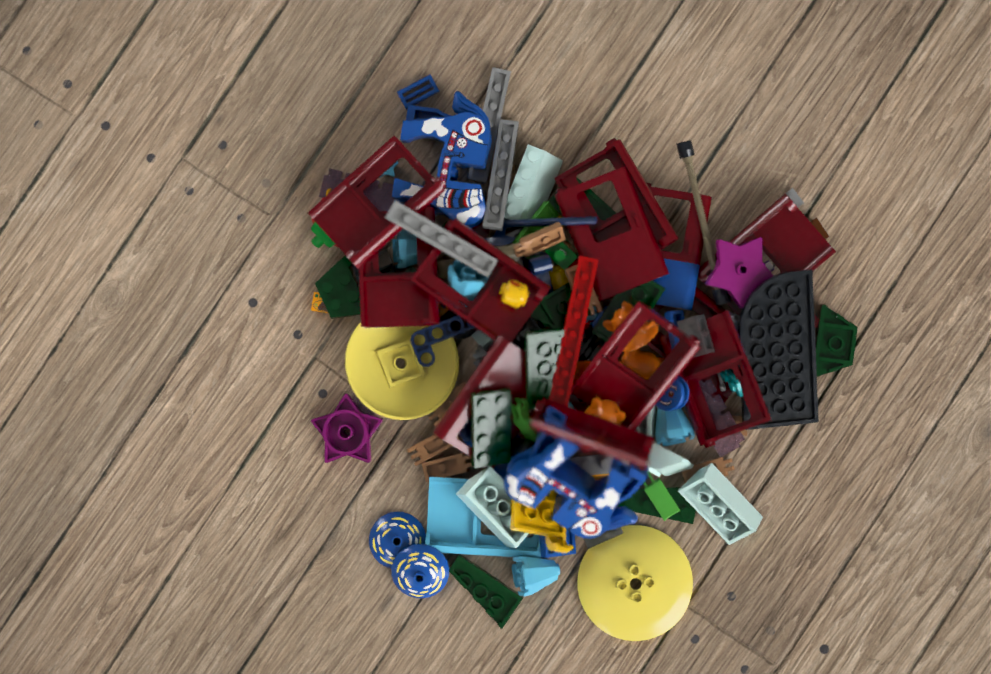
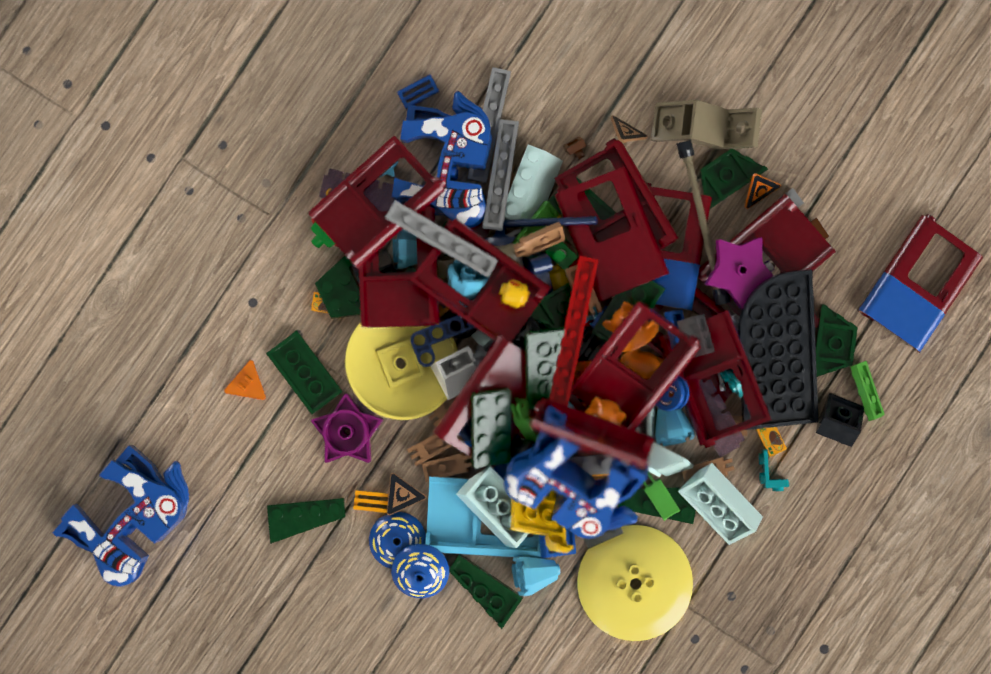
(156, 512): none -> animal
(247, 383): none -> orange piece
(297, 517): none -> dark green wing
(304, 372): none -> dark green plate
(369, 493): none -> light orange tile
(401, 495): none -> black piece
(454, 371): none -> white slope
(575, 146): none -> reddish brown tile
(626, 132): none -> piece
(706, 124): none -> dark tan bracket
(728, 175): none -> dark green wing
(759, 189): none -> piece
(771, 440): none -> light orange tile
(775, 484): none -> teal bracket
(840, 420): none -> black slope
(867, 391): none -> bright green plate
(902, 303): none -> piece

